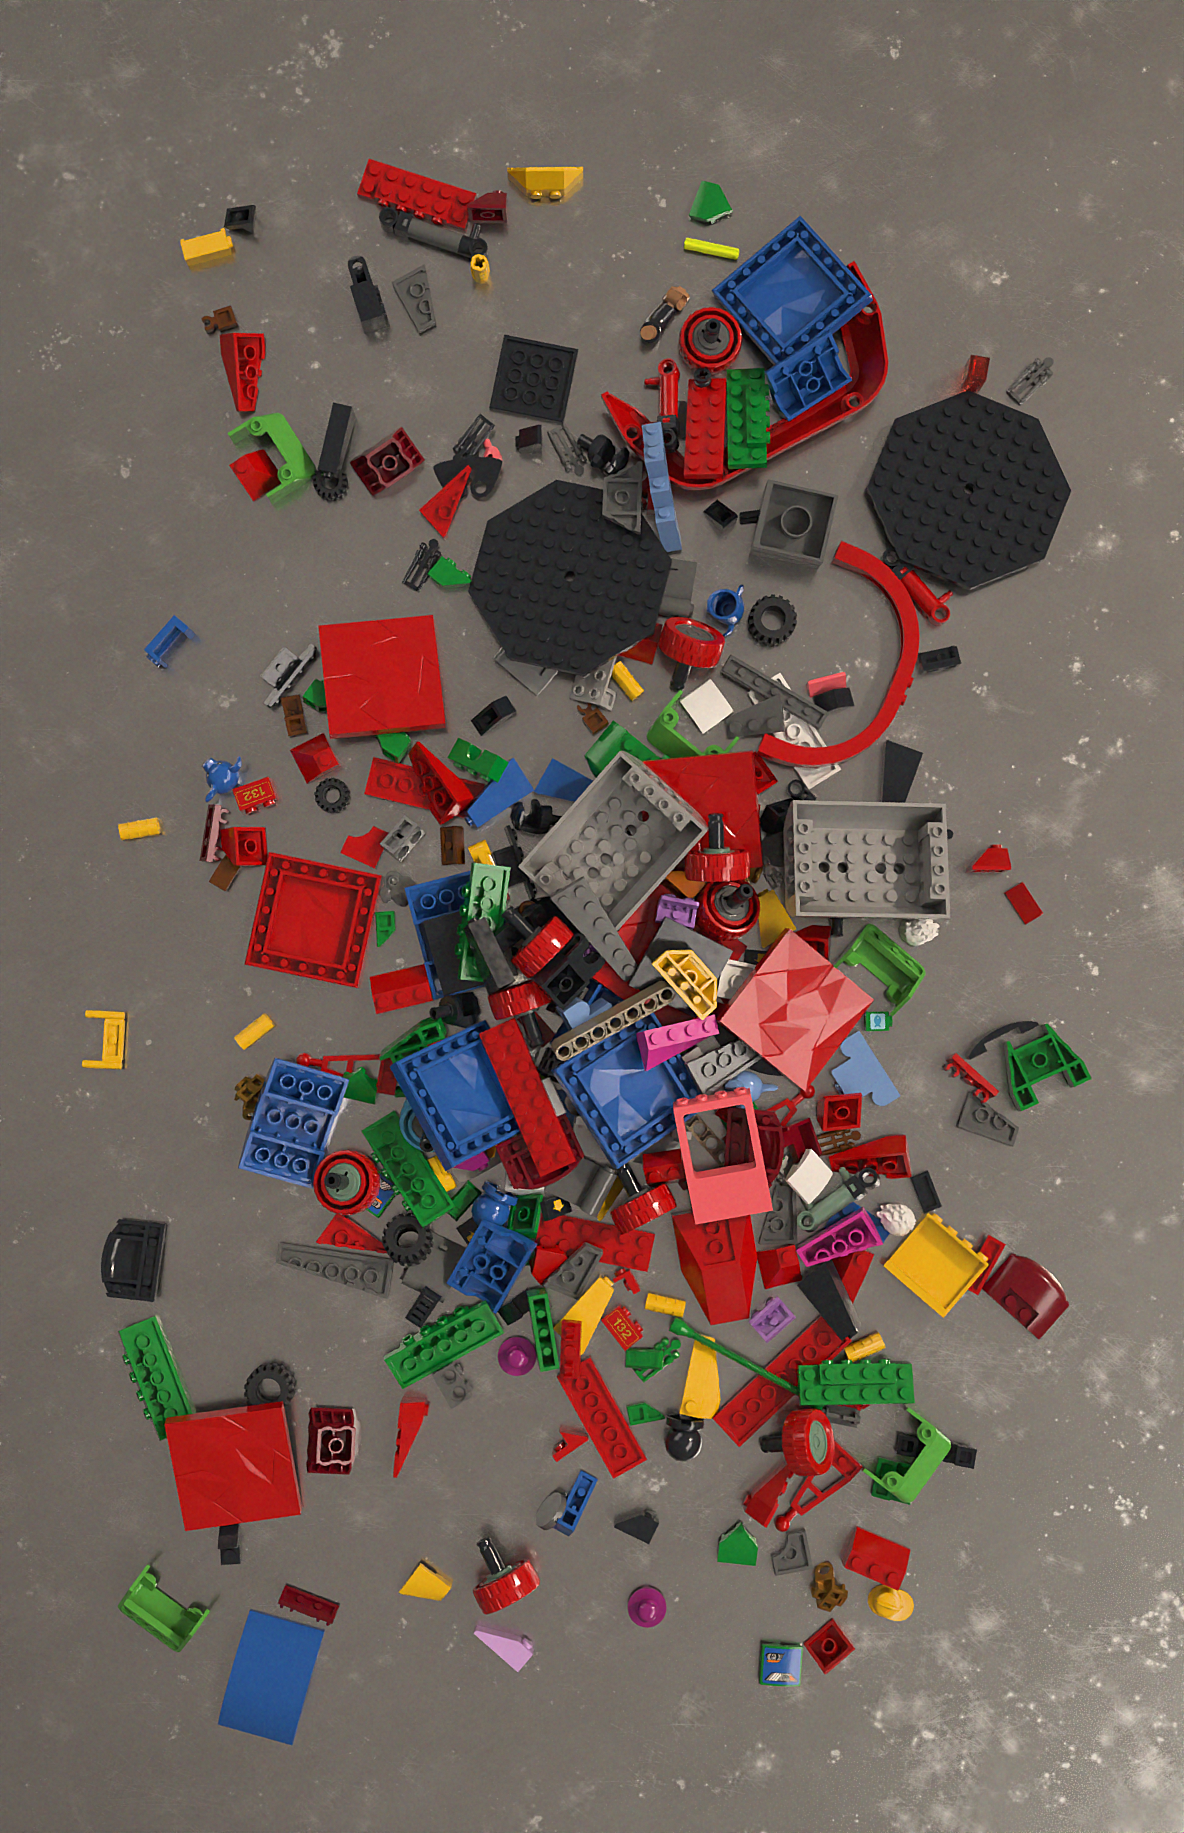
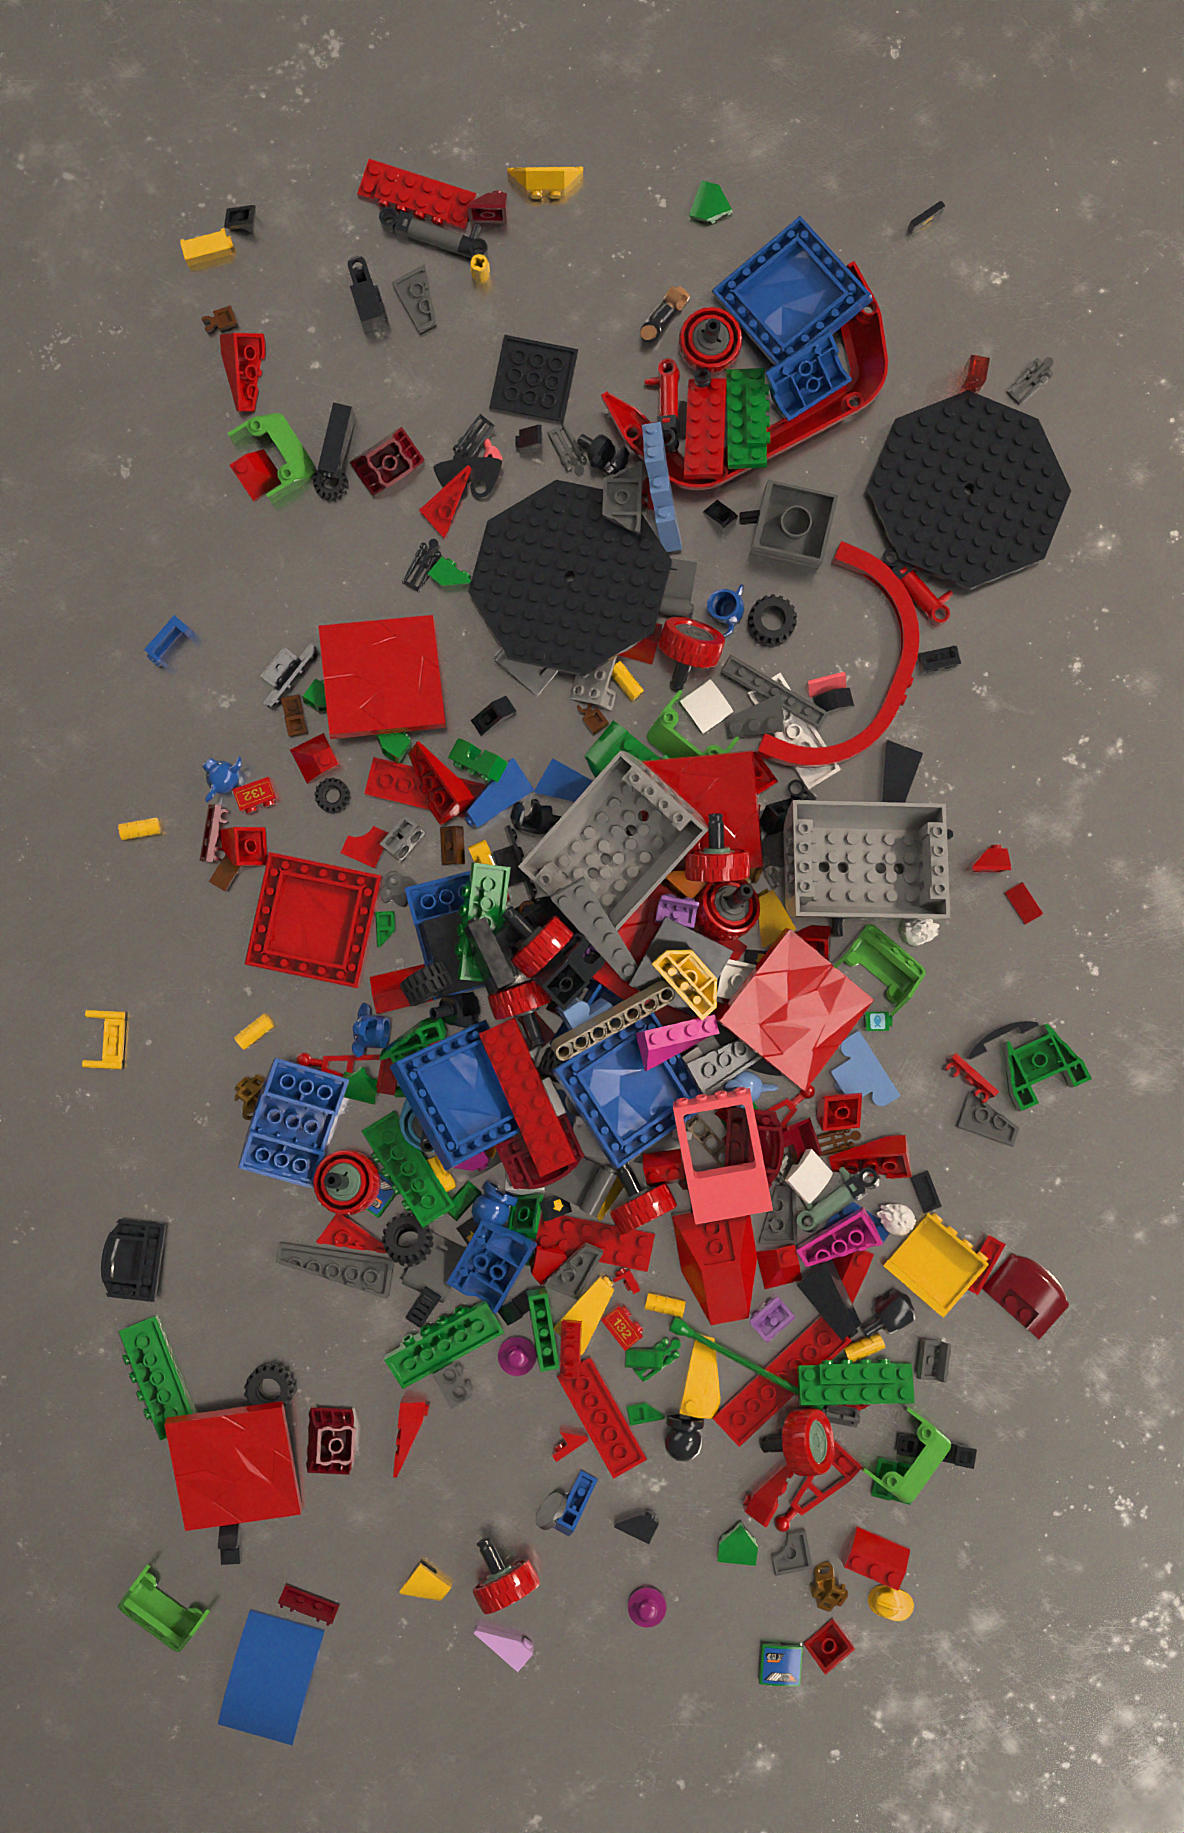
(369, 1031): none -> blue piece
(426, 983): none -> black tyre
(711, 248): neon yellow axle -> none
(890, 1314): none -> black piece
(926, 217): none -> black tile
(933, 1360): none -> dark grey bracket

